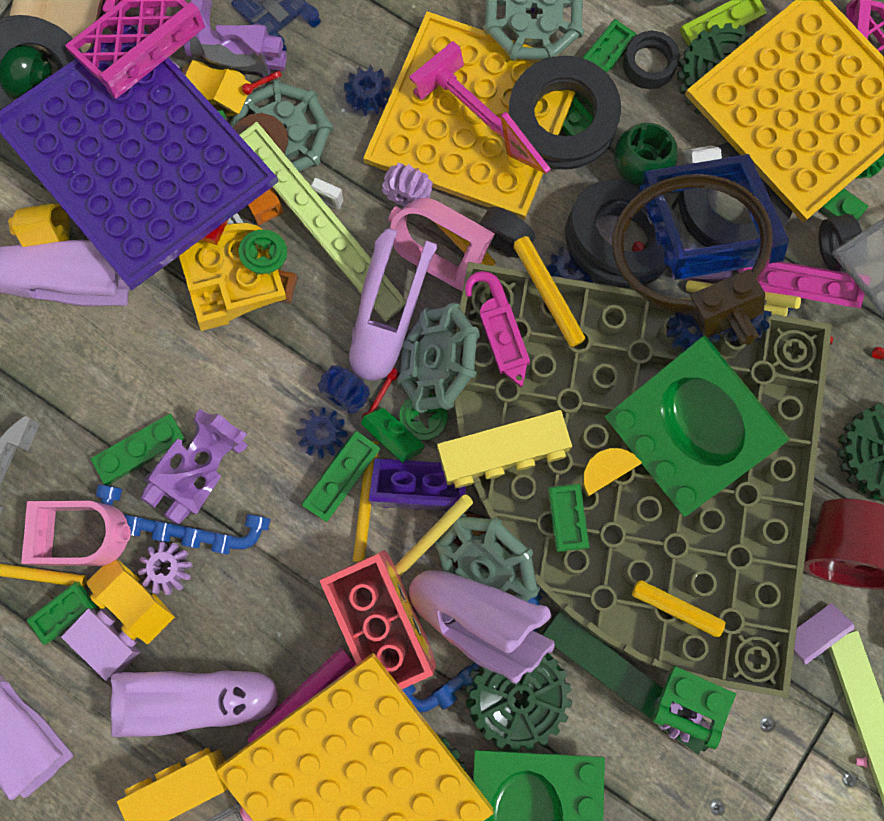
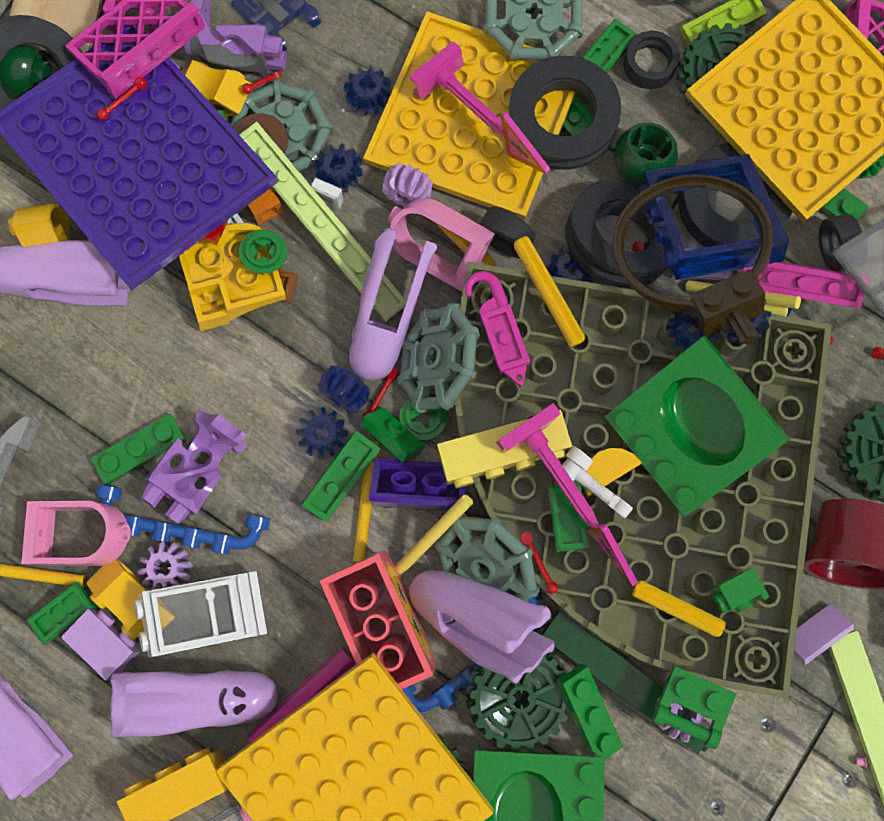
(140, 84): none -> red hinge
(200, 614): none -> white door
(349, 164): none -> clear blue gear
(532, 434): none -> dark pink piece
(551, 587): none -> red hinge
(576, 466): none -> white brick
(589, 712): none -> green plate
(702, 154): white tile -> none
(739, 591): none -> green brick

